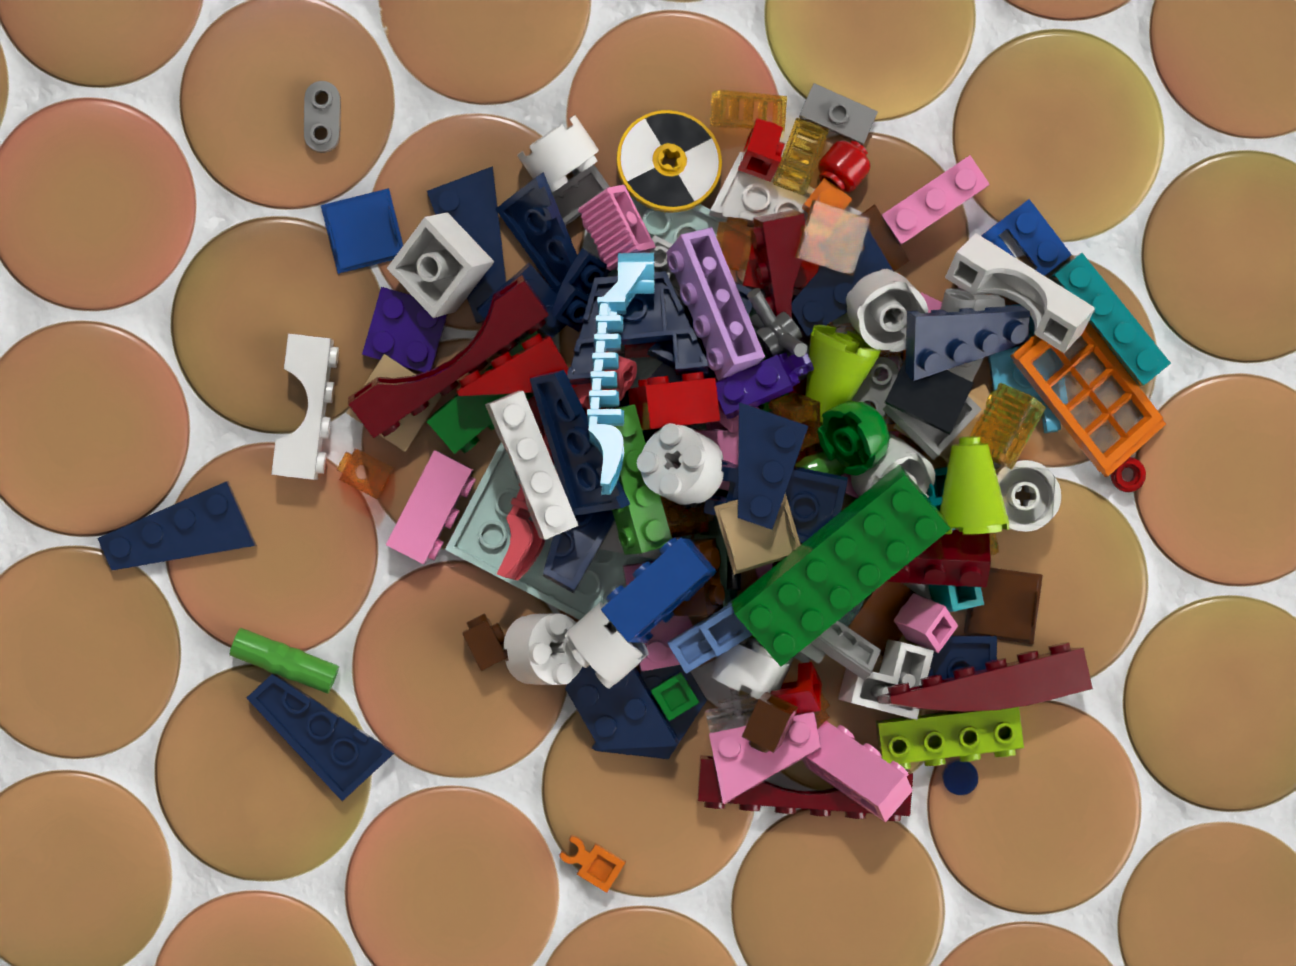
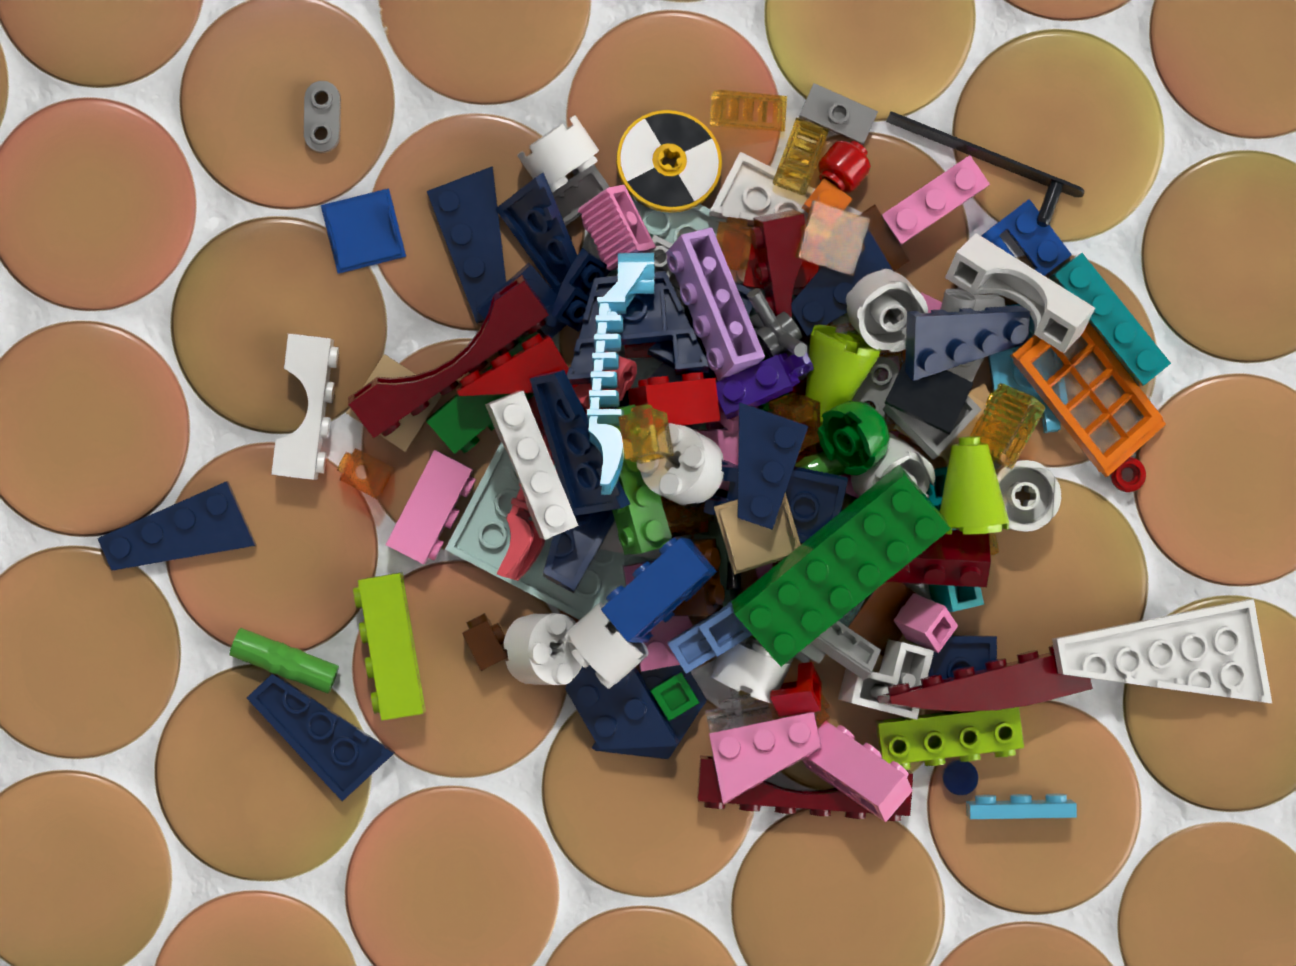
(391, 646): none -> lime brick
(404, 331): dark purple plate -> none
(440, 264): white brick -> none
(597, 866): orange plate -> none
(645, 434): none -> clear yellow brick
(762, 150): red brick -> none
(769, 723): reddish brown brick -> none
(1008, 607): reddish brown piece -> none
(1021, 807): none -> medium azure plate
(1054, 184): none -> black piece
(1190, 651): none -> white wing

